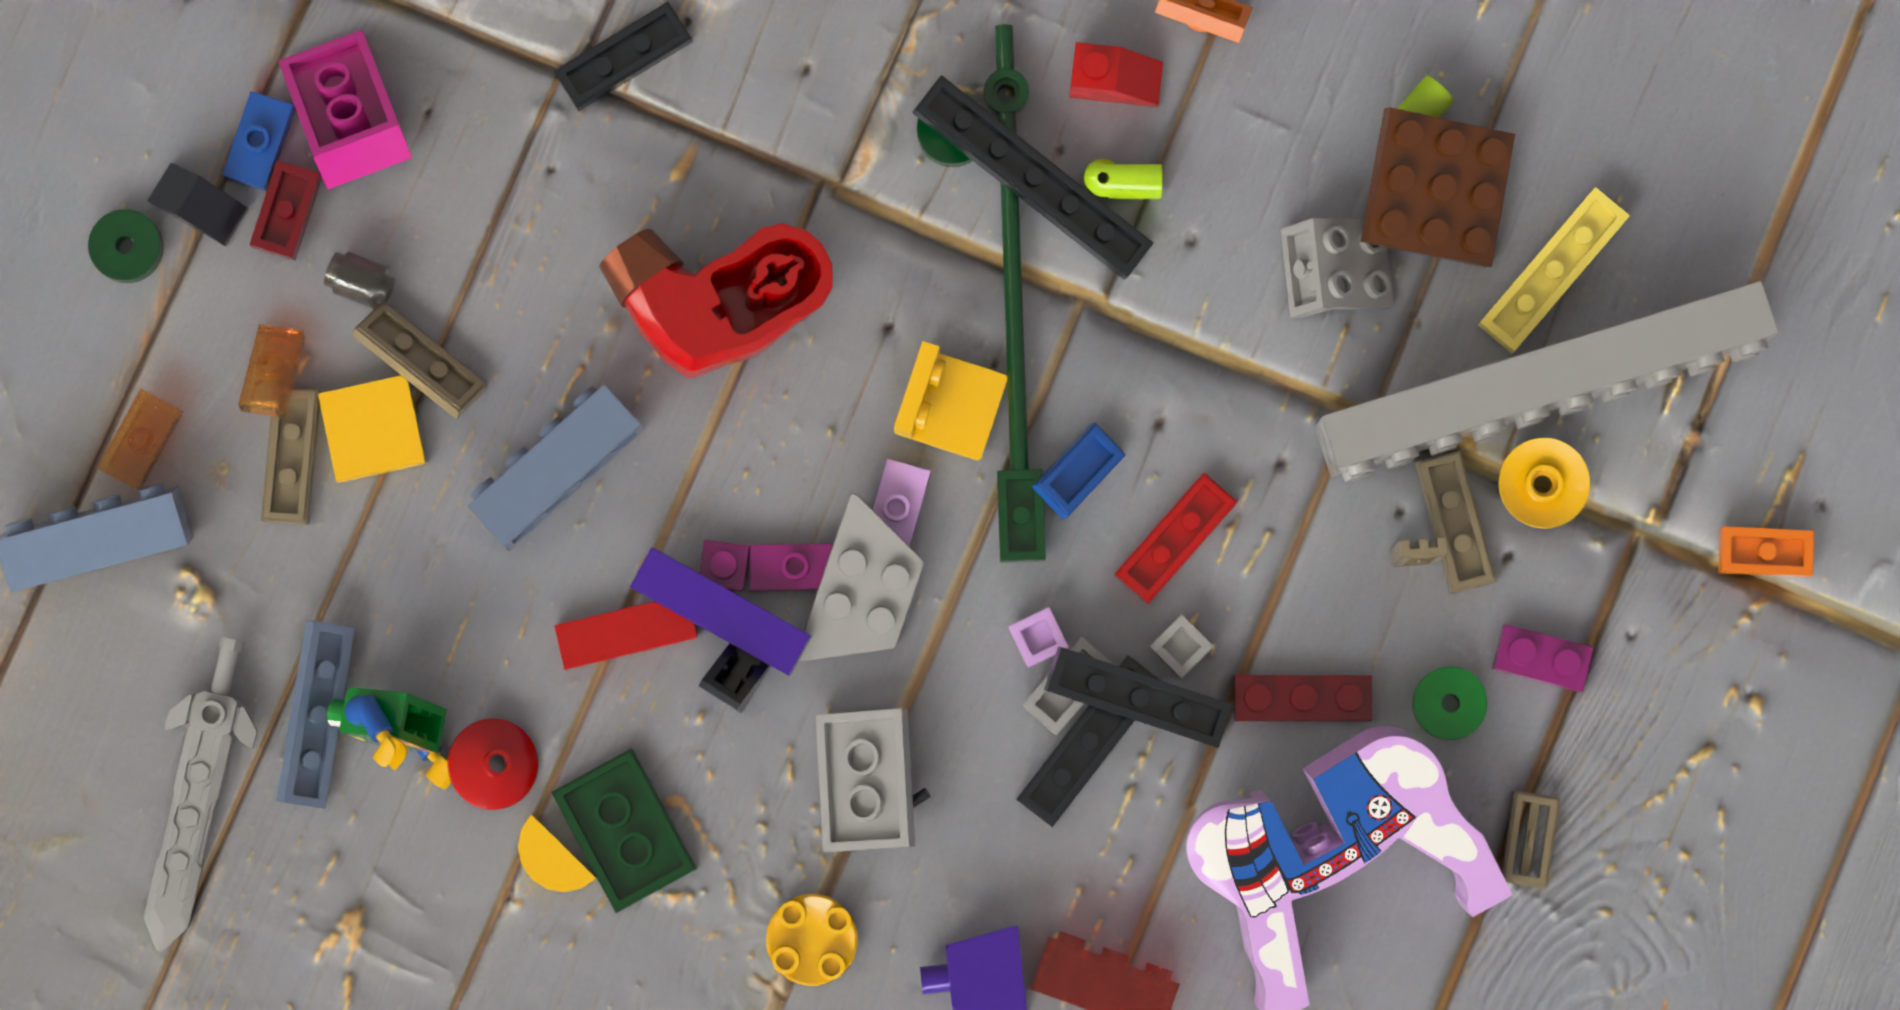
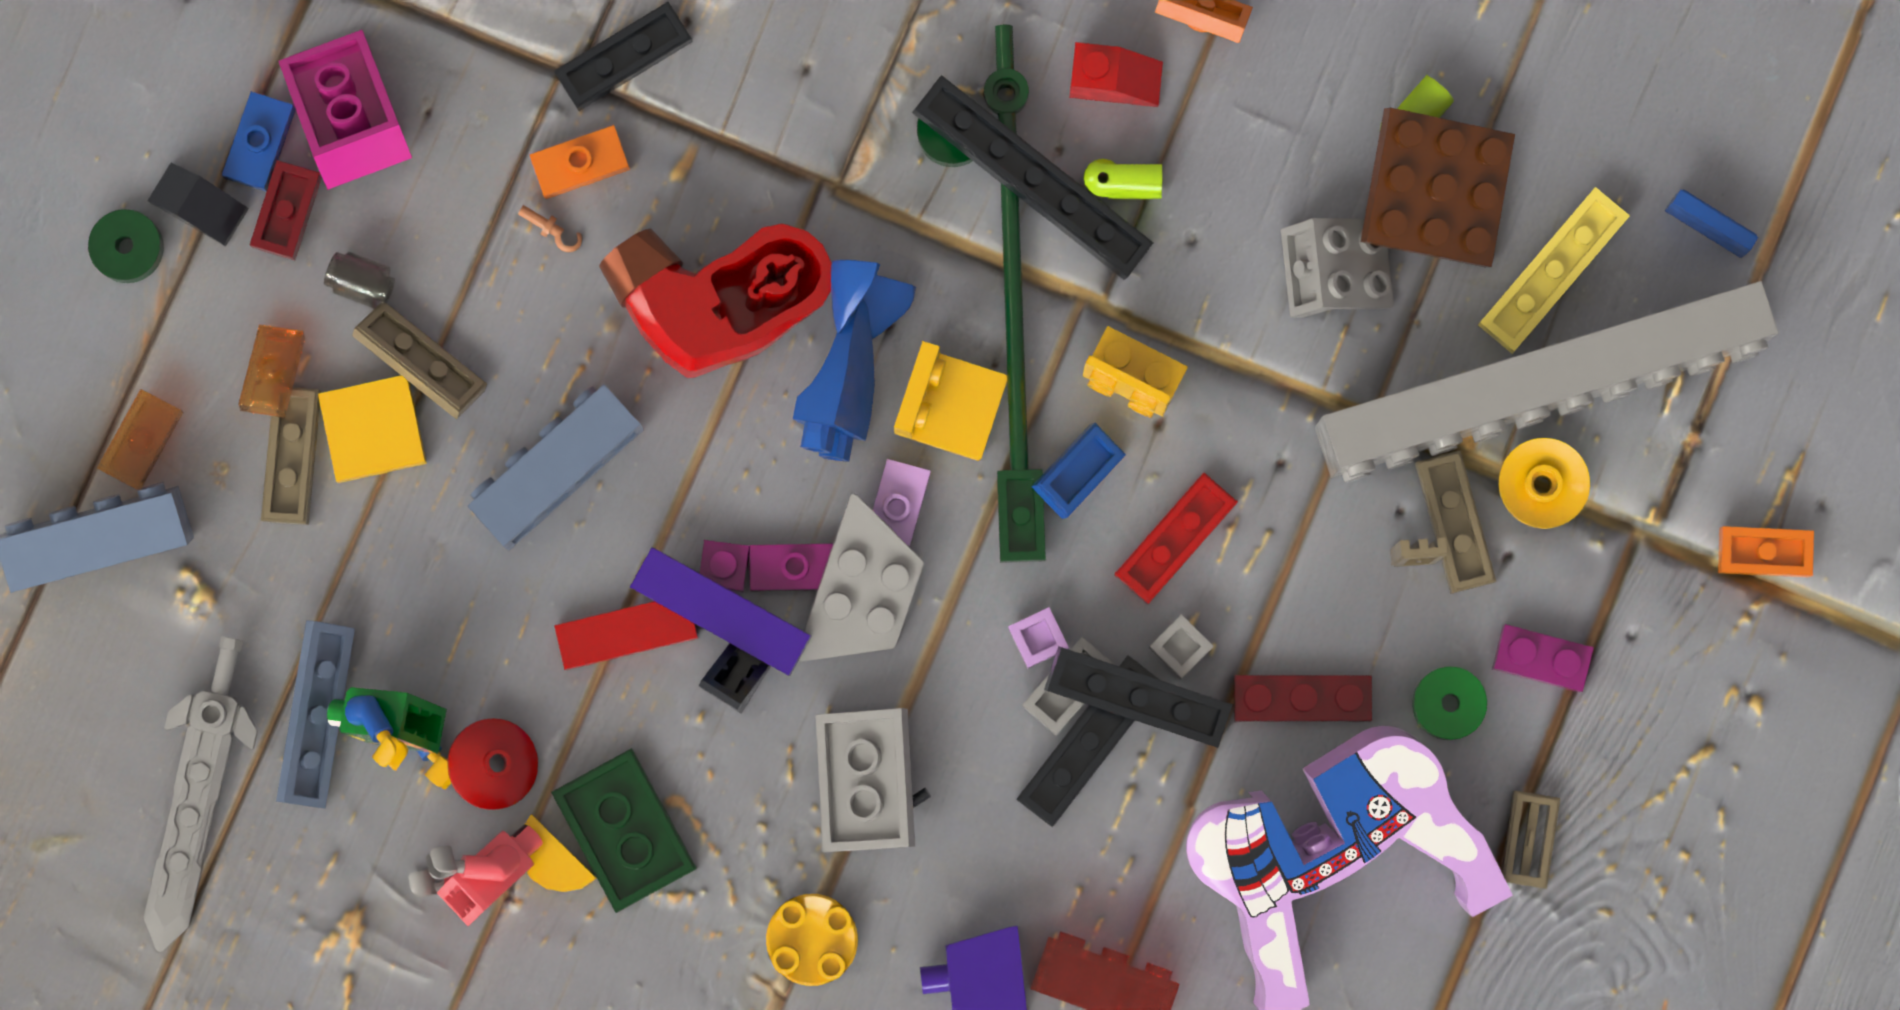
(477, 878): none -> coral torso
(549, 227): none -> nougat hand
(579, 162): none -> orange plate
(842, 393): none -> blue hips
(1133, 372): none -> yellow bracket
(1711, 223): none -> blue tile

